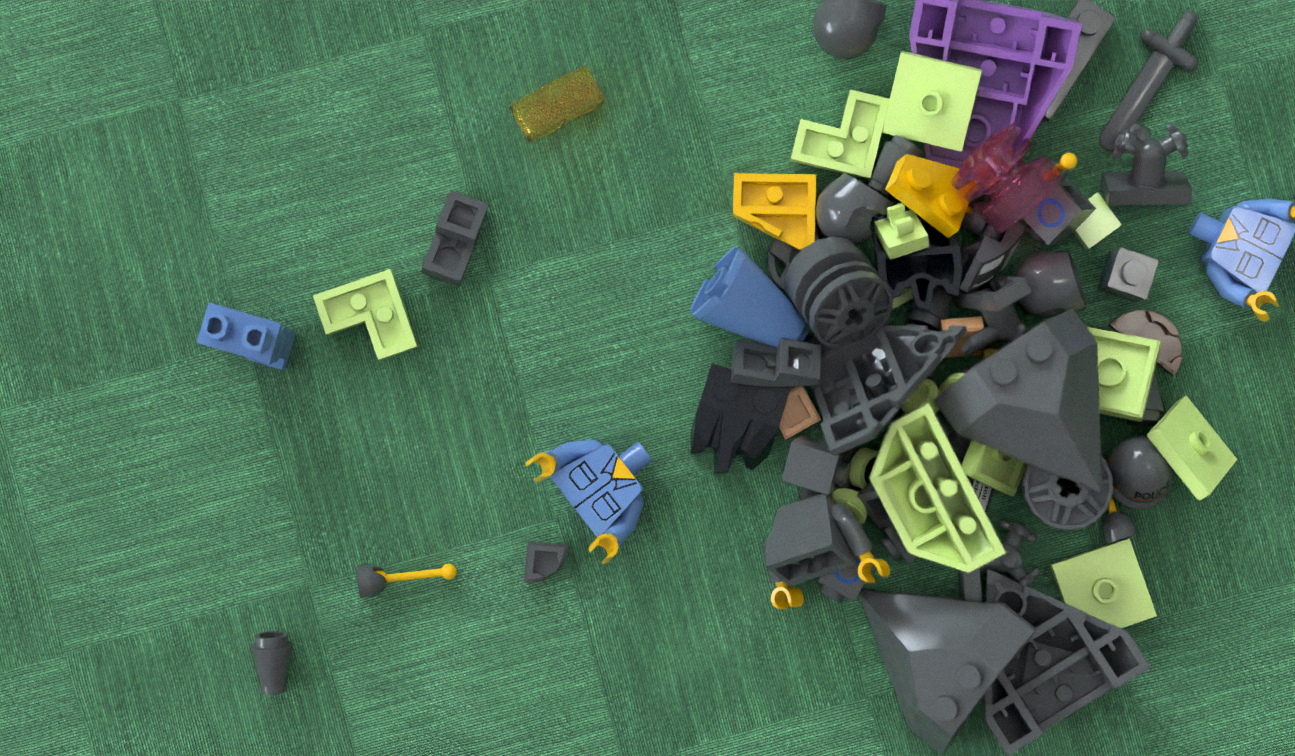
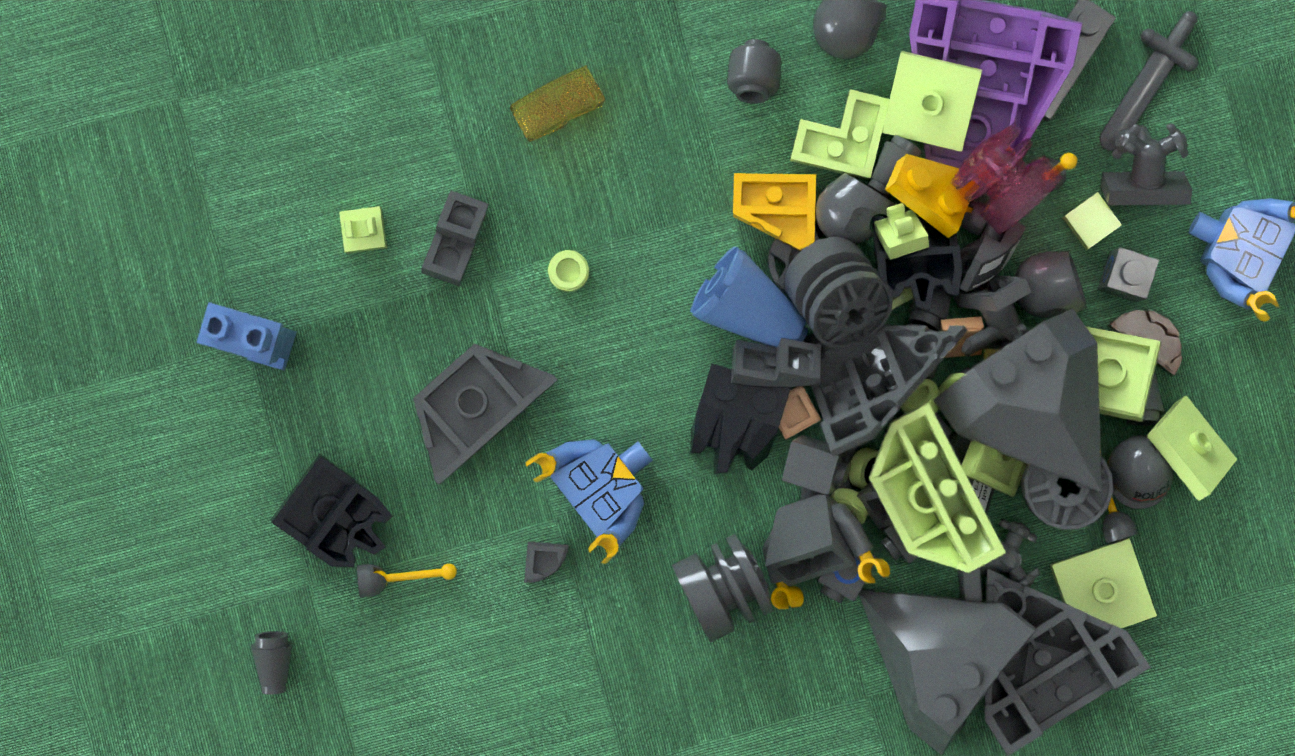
(332, 514): none -> black plate
(363, 229): none -> yellowish green tile
(373, 302): yellowish green plate -> none
(473, 404): none -> dark grey wing
(568, 271): none -> yellowish green tile
(723, 587): none -> dark grey wheel
(754, 71): none -> dark grey head
(1058, 214): dark grey brick -> none

